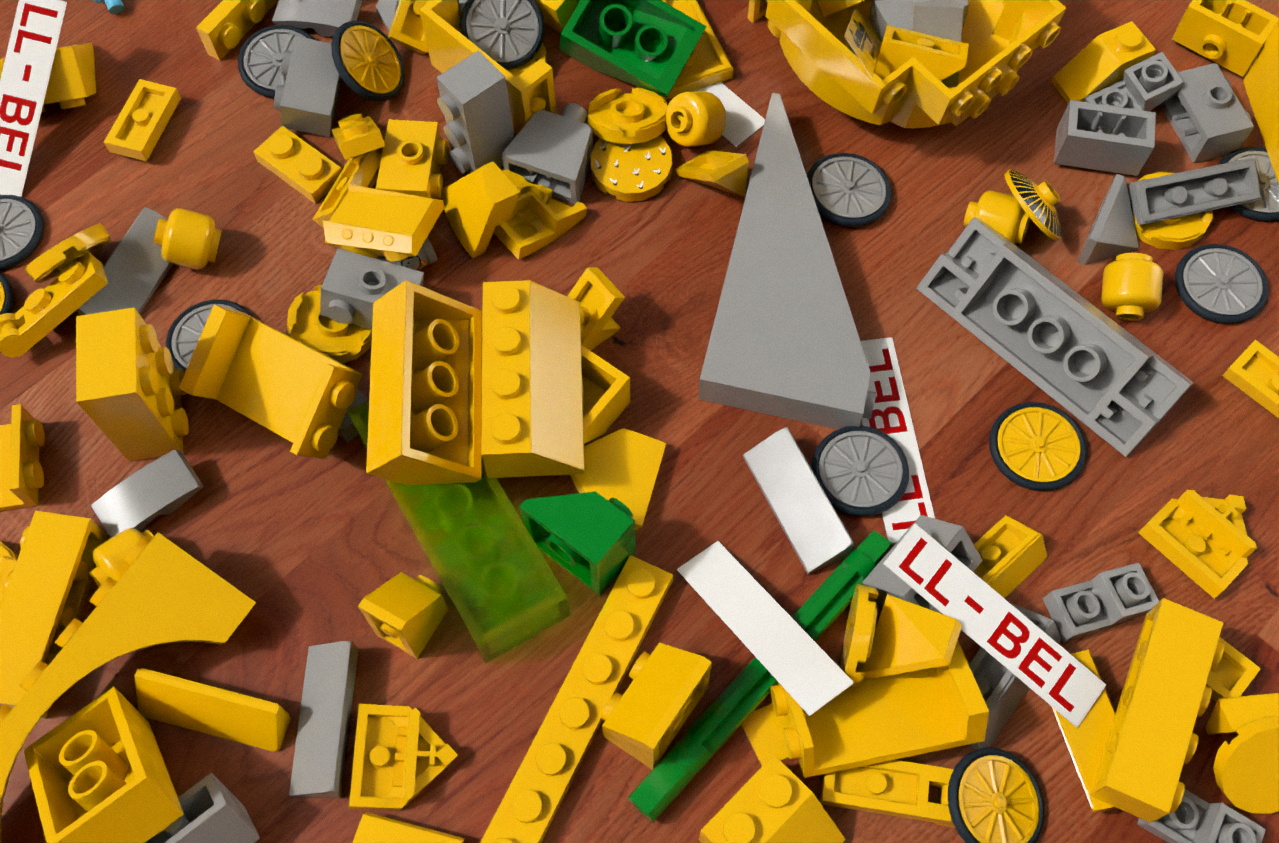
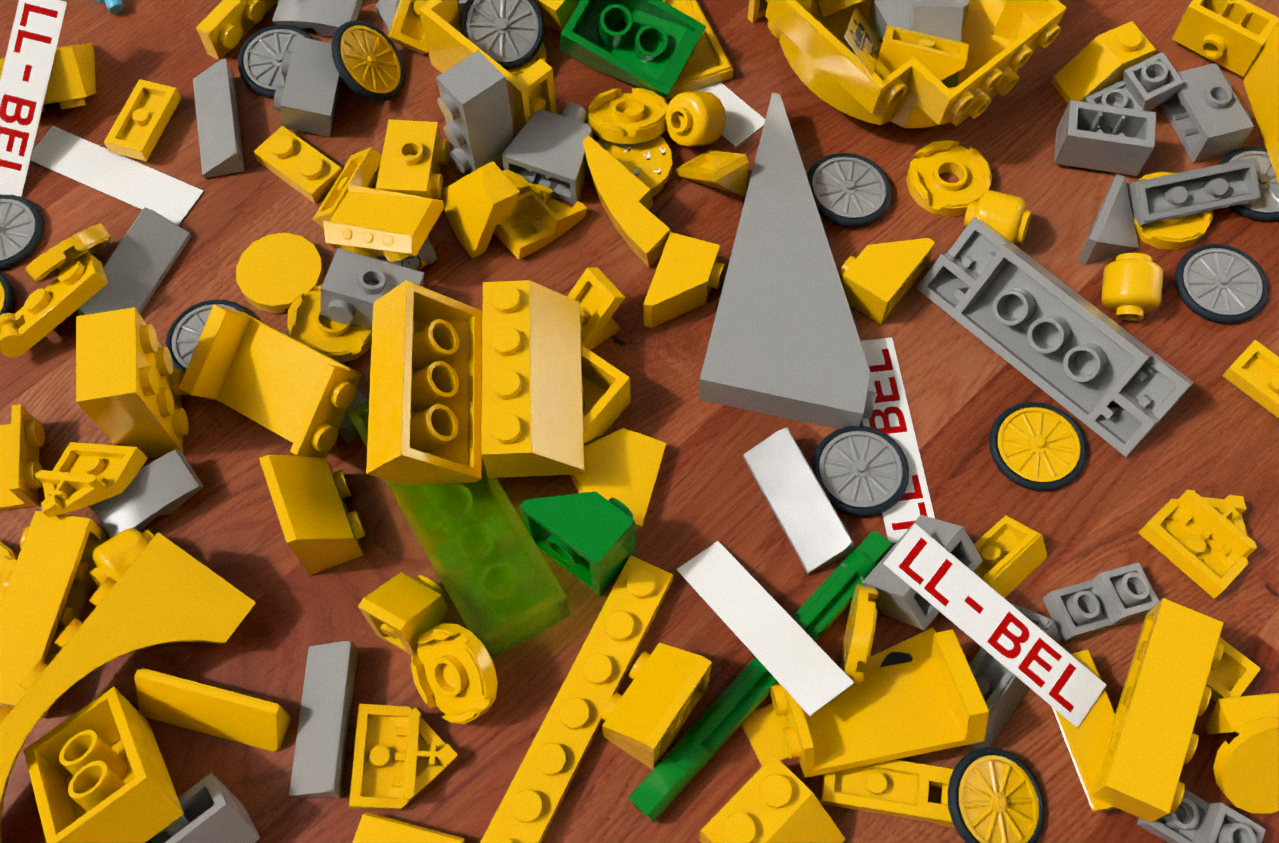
(88, 476): none -> yellow slope
(115, 174): none -> white sticker
(188, 238): yellow head -> none
(218, 121): none -> light grey slope
(278, 271): none -> yellow tile
(313, 510): none -> yellow slope
(357, 136): yellow plate -> none
(454, 673): none -> yellow tile
(626, 203): none -> yellow slope
(682, 278): none -> yellow slope
(884, 275): none -> yellow slope
(910, 639): yellow slope -> none
(945, 197): none -> yellow tile
(1037, 202): yellow dish -> none

